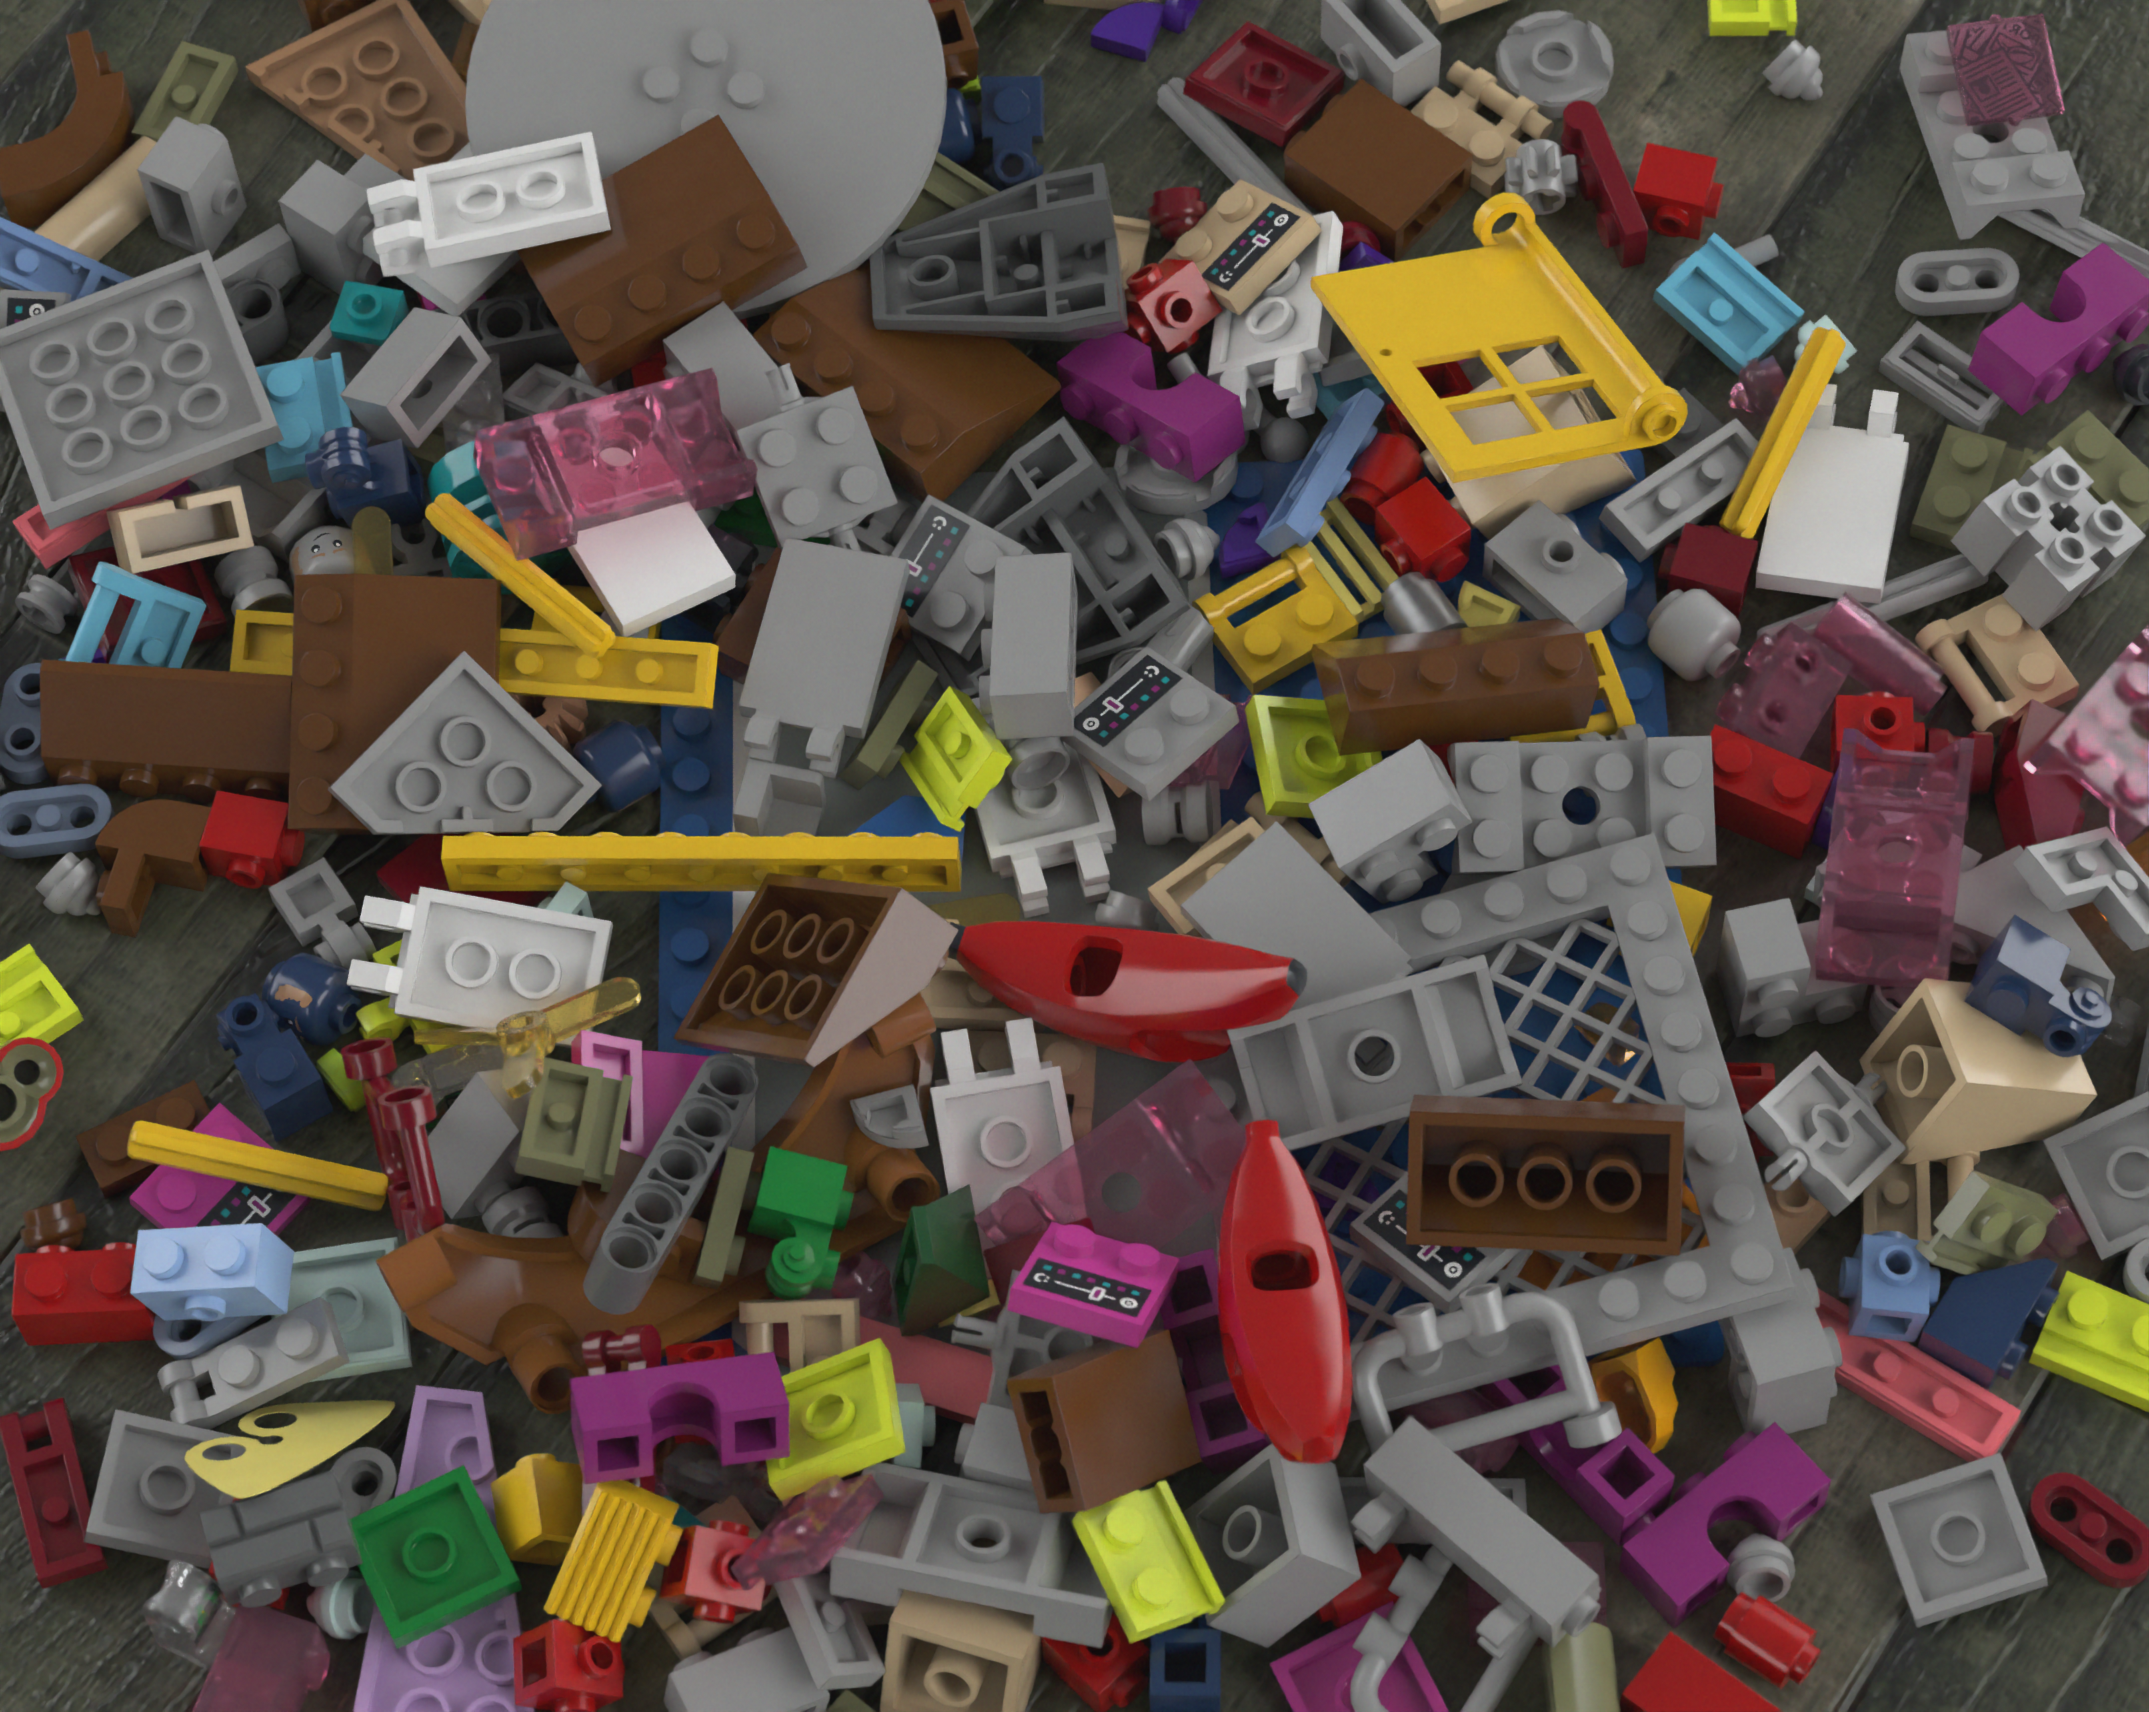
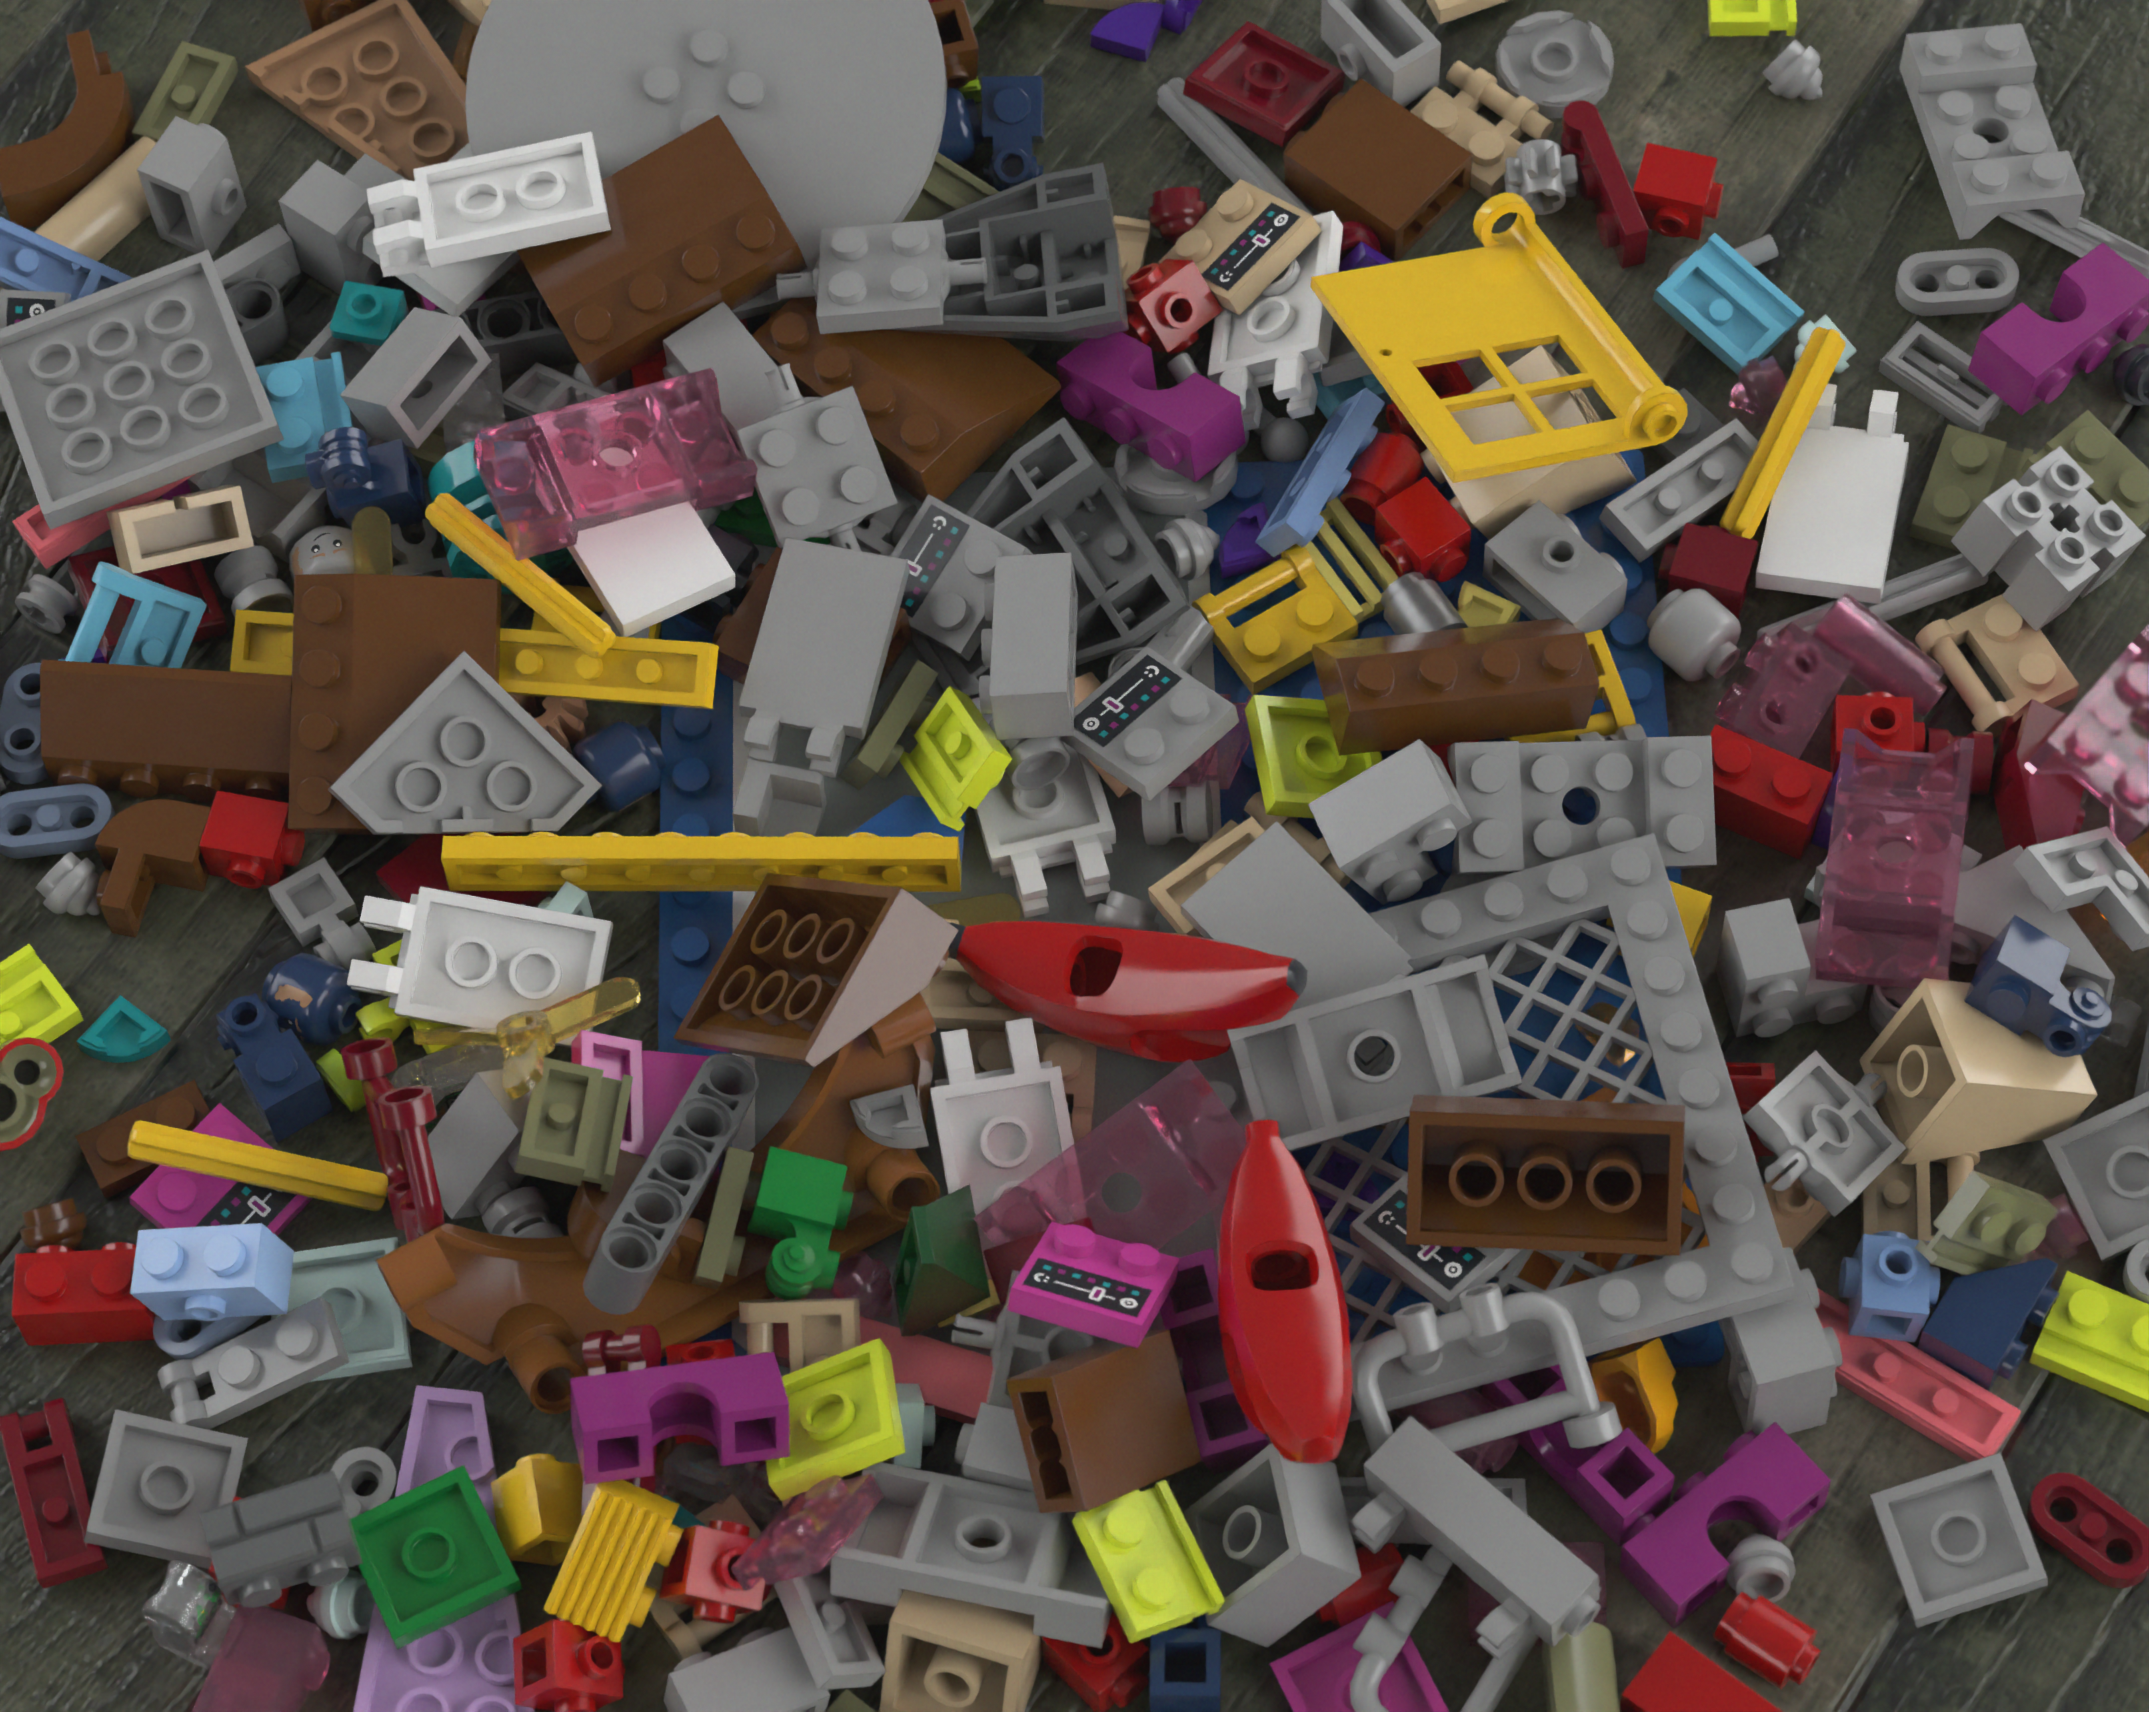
(123, 1034): none -> teal tile
(314, 1437): light yellow piece -> none
(881, 277): none -> light grey plate
(2005, 70): clear pink piece -> none

